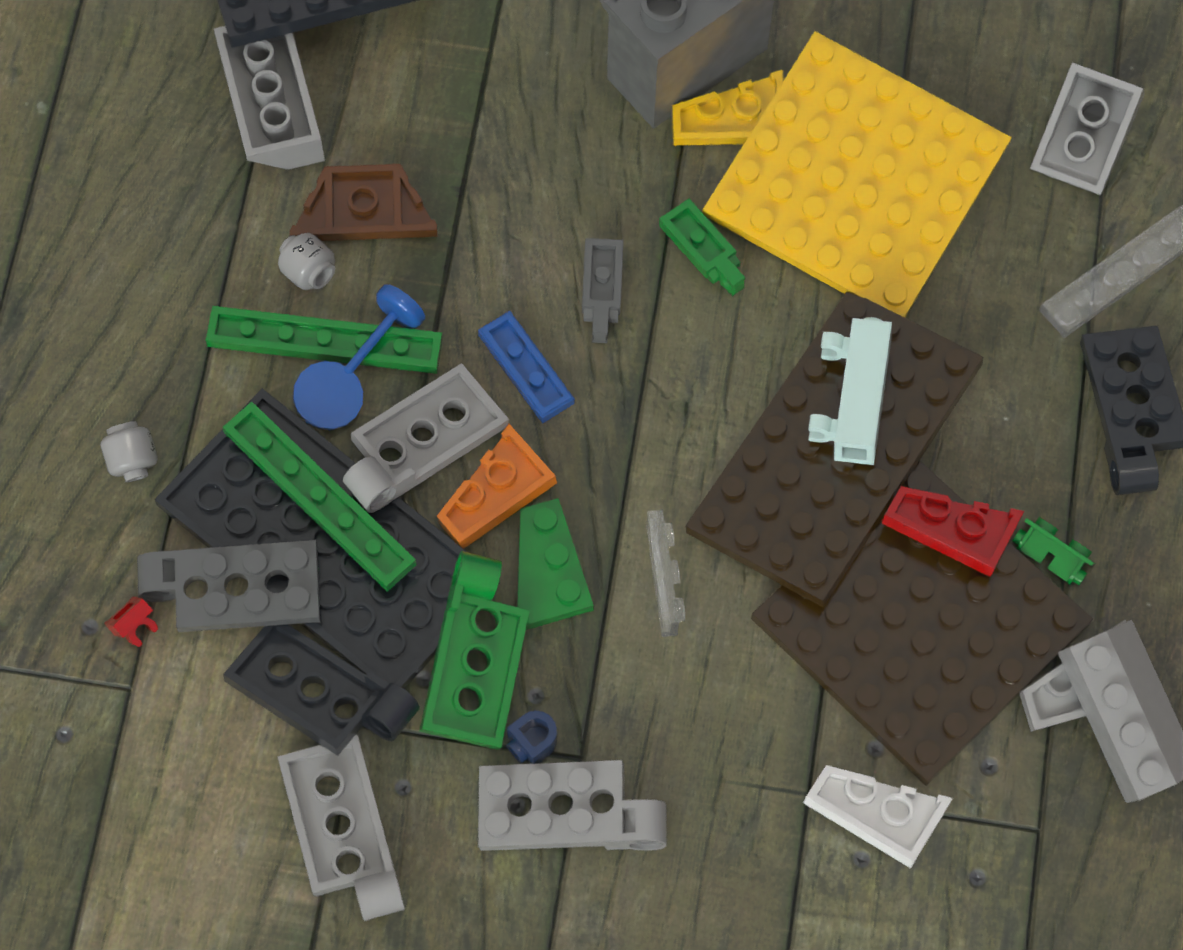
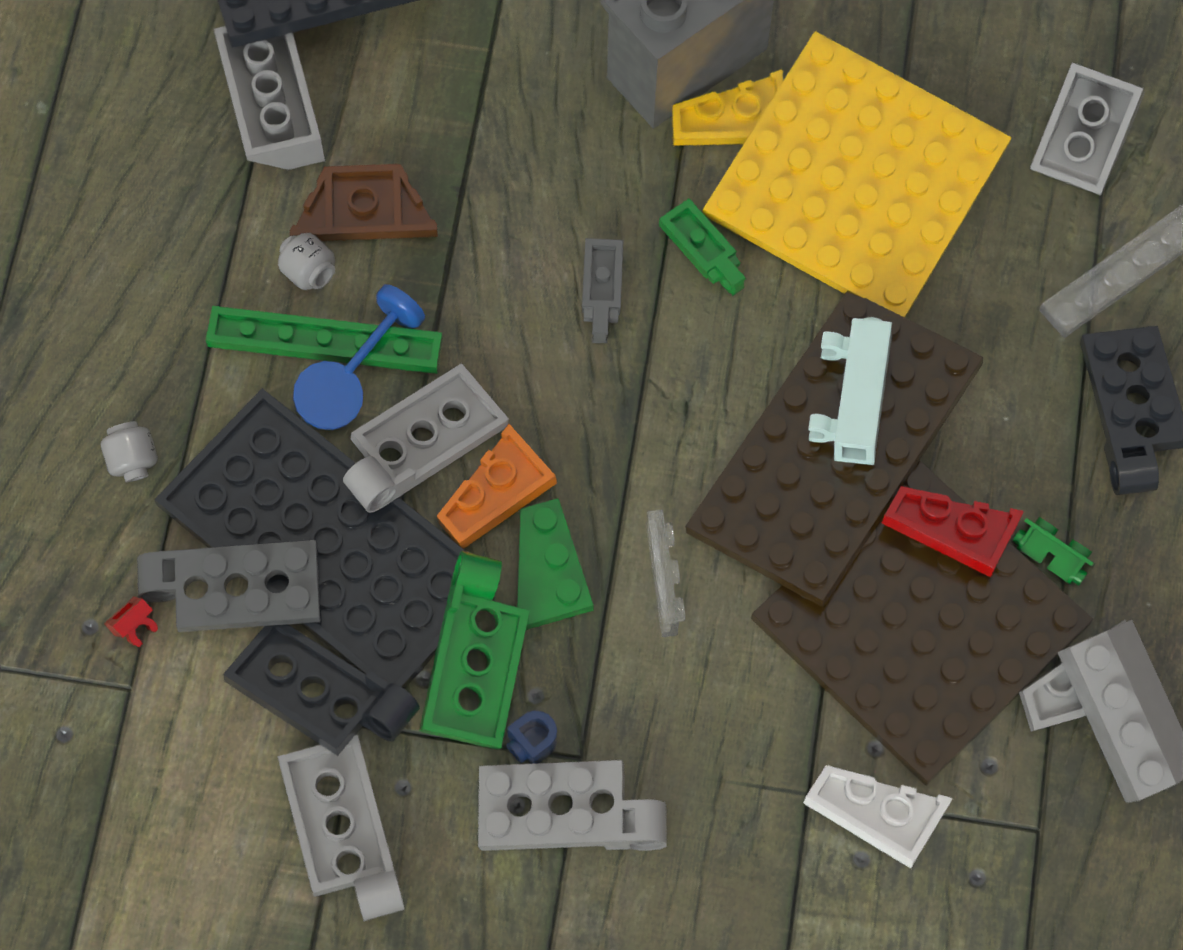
(319, 496): green plate -> none
(526, 367): blue tile -> none

